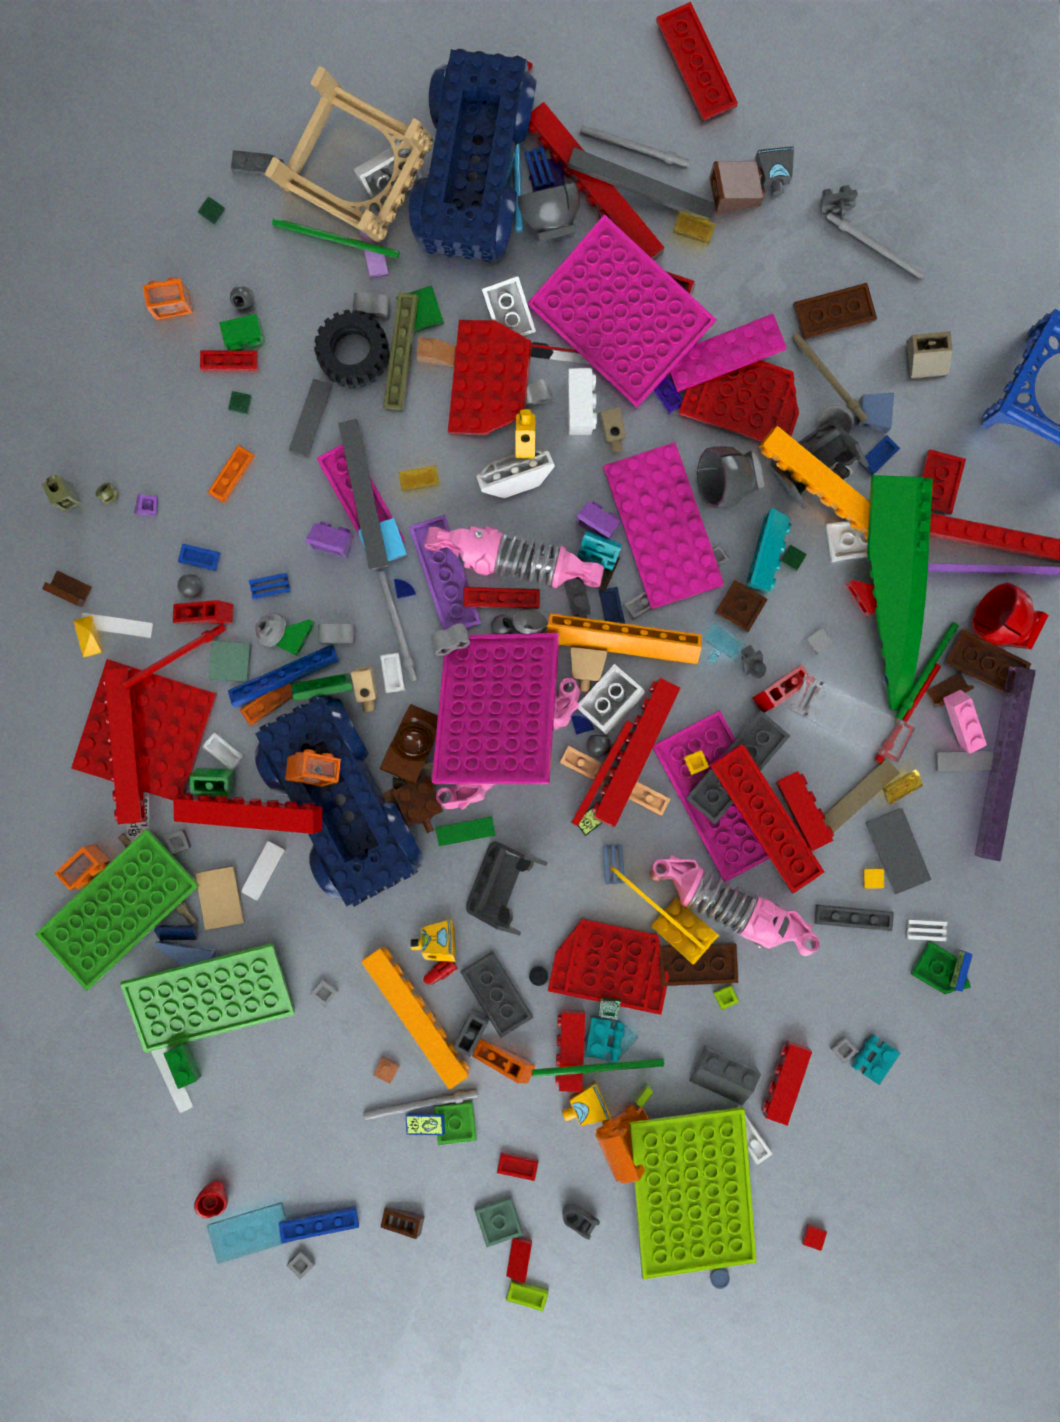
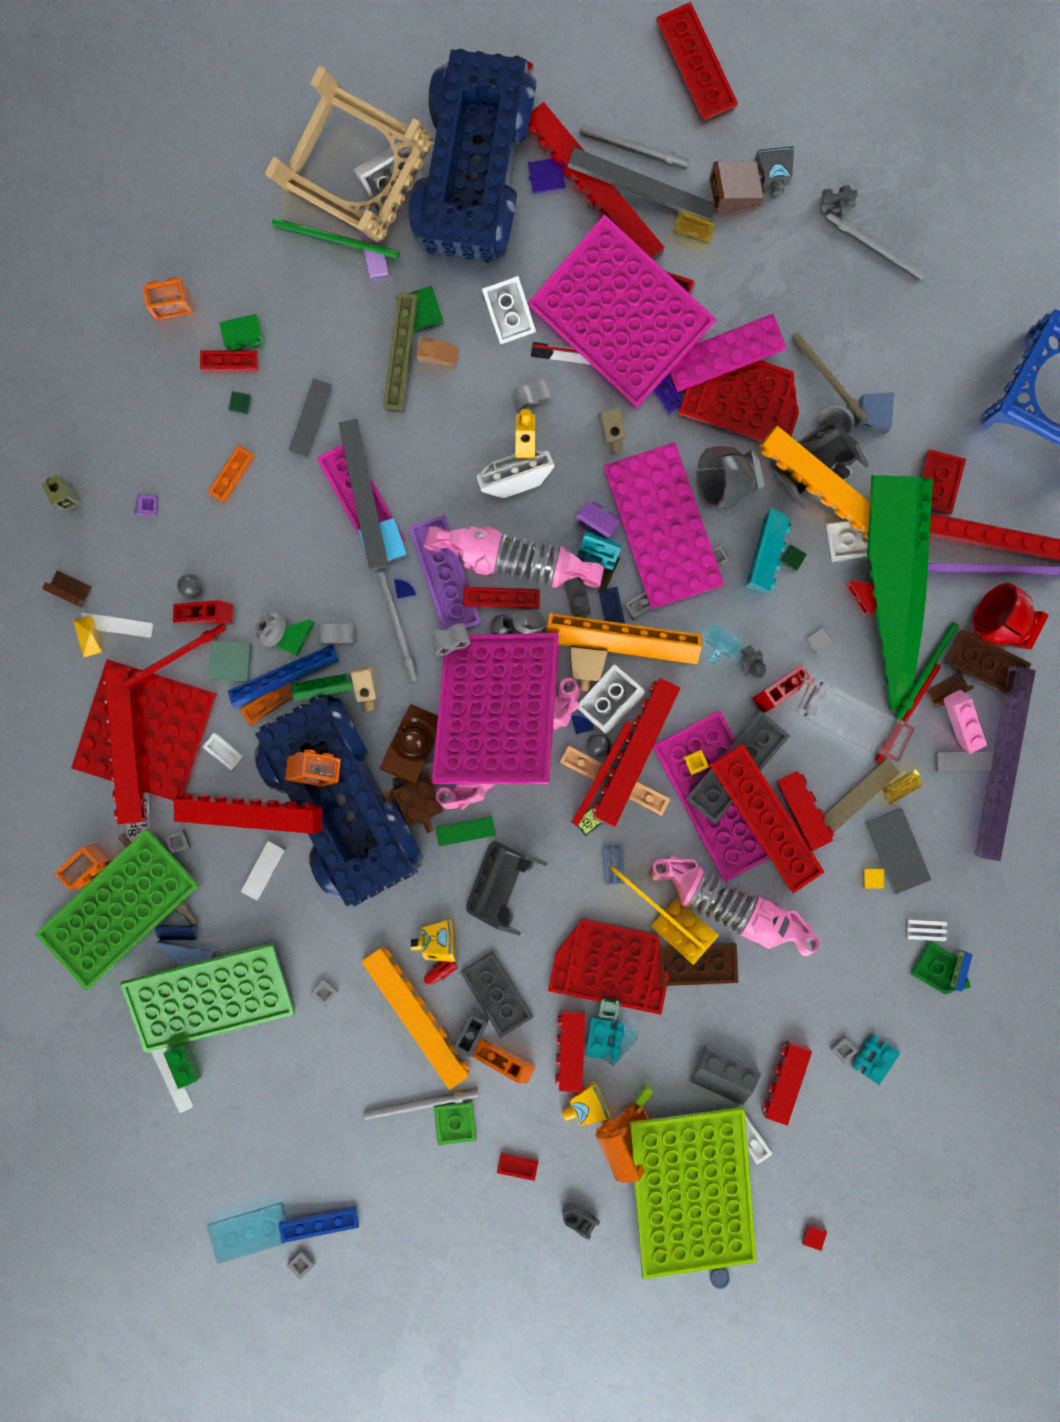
(106, 491): olive tile -> none
(199, 557): blue tile -> none
(211, 210): clear green tile -> none
(211, 1200): red hair -> none
(212, 782): green brick -> none
(219, 898): tan tile -> none
(241, 297): dark grey piece -> none
(251, 162): dark grey hinge -> none
(270, 578): blue tile -> none
(330, 539): medium lavender slope -> none
(346, 325): black tyre -> none
(372, 304): light grey axle -> none
(386, 1070): nougat plate -> none
(392, 673): white tile -> none
(410, 1217): reddish brown slope -> none
(418, 478): clear yellow plate -> none
(425, 1124): tile -> none
(488, 377): red plate -> none
(498, 1221): sand green tile -> none
(517, 186): medium azure bar -> none
(519, 1259): red slope -> none
(527, 1295): lime tile -> none
(535, 152): blue tile -> none
(538, 976): black plate -> none
(551, 210): dark grey plate -> none
(581, 401): white brick -> none
(597, 1068): green piece -> none
(725, 996): lime tile -> none
(741, 606): reddish brown plate -> none
(835, 311): reddish brown tile -> none
(854, 917): dark grey tile -> none
(880, 454): blue tile -> none
(929, 354): dark tan slope -> none

